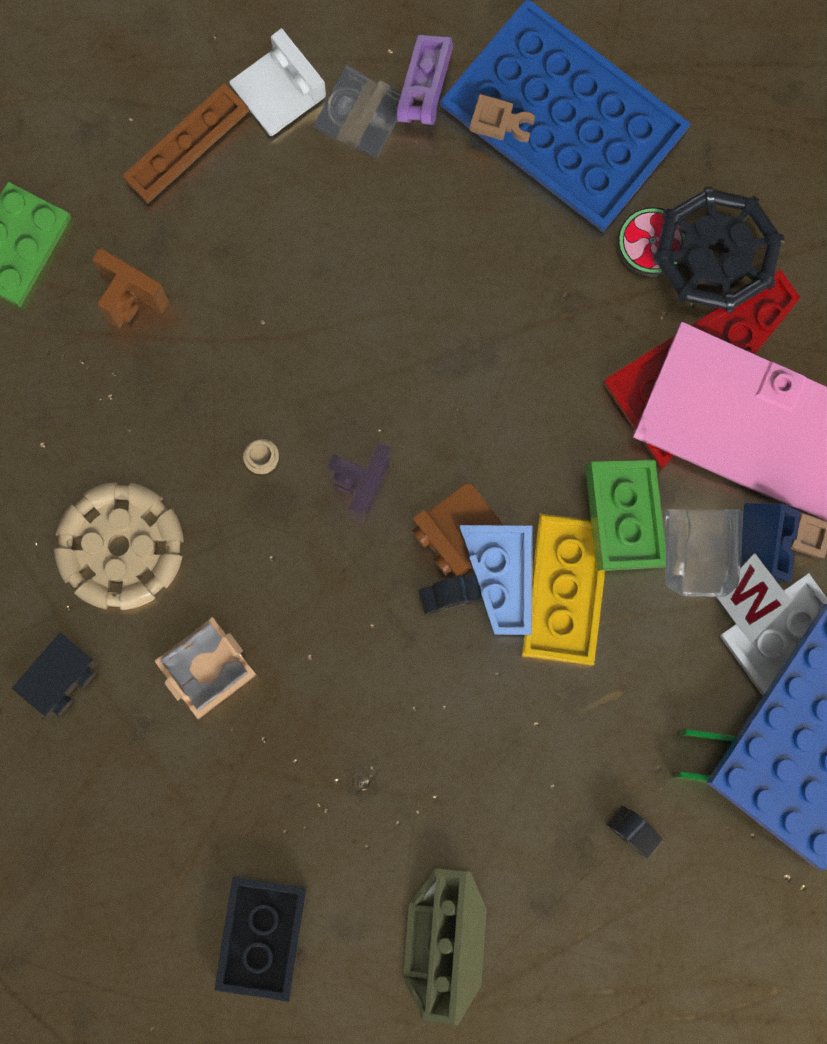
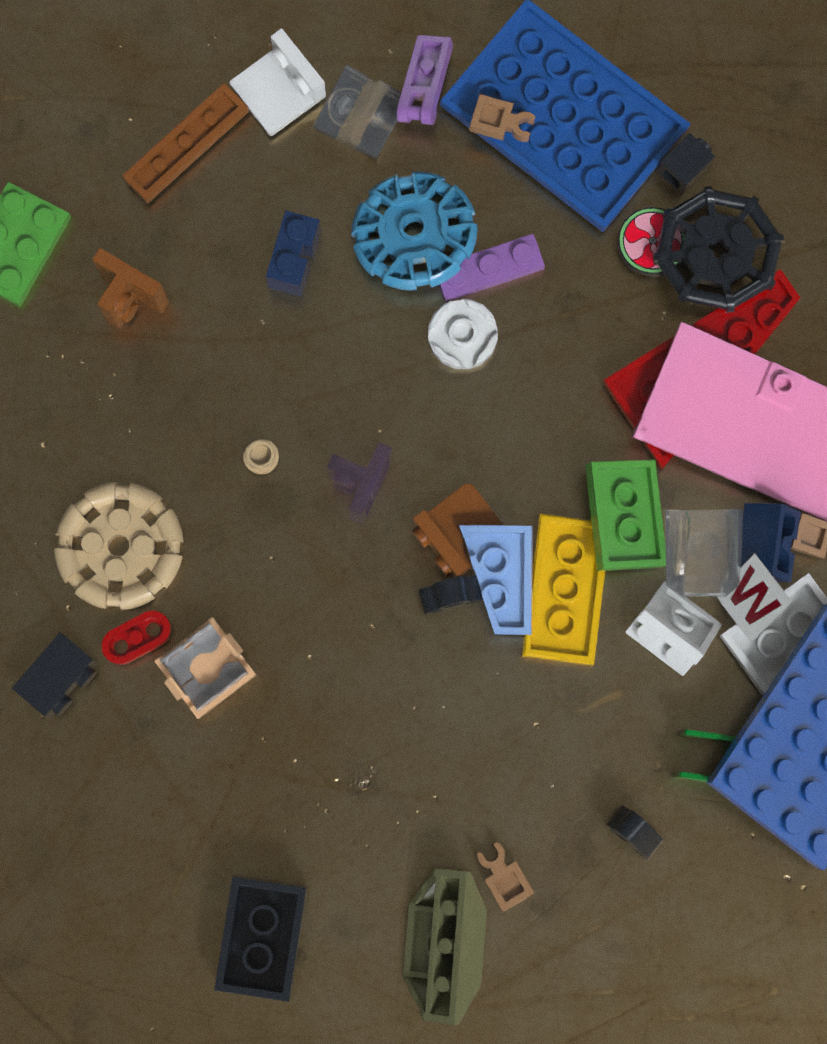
(137, 637): none -> red plate
(295, 240): none -> dark blue brick
(416, 249): none -> dark azure plate
(462, 334): none -> white tile
(494, 267): none -> medium lavender plate
(507, 882): none -> medium nougat plate
(674, 629): none -> white bracket
(686, 163): none -> black brick

